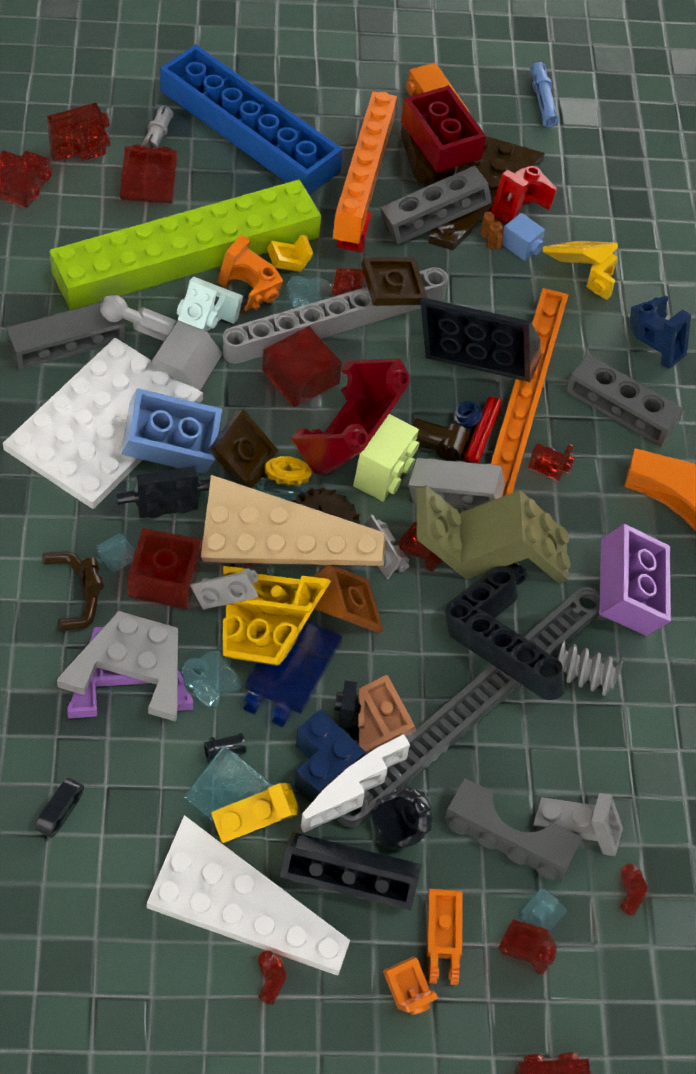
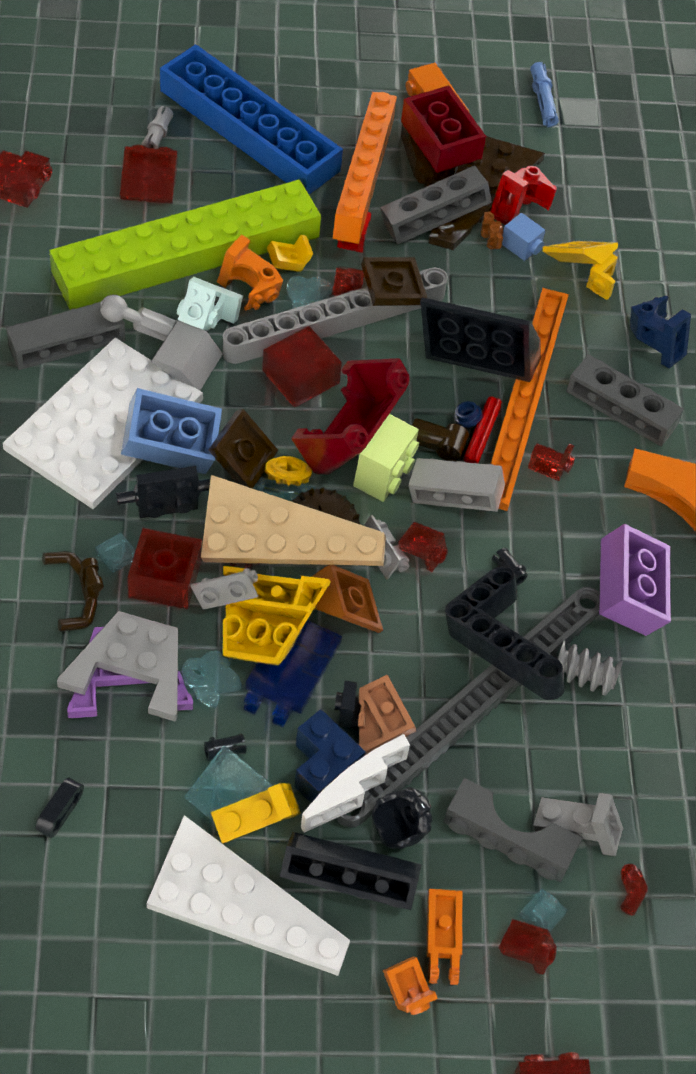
(78, 133): clear red plate -> none
(274, 974): clear red arm -> none
(492, 534): olive bracket -> none

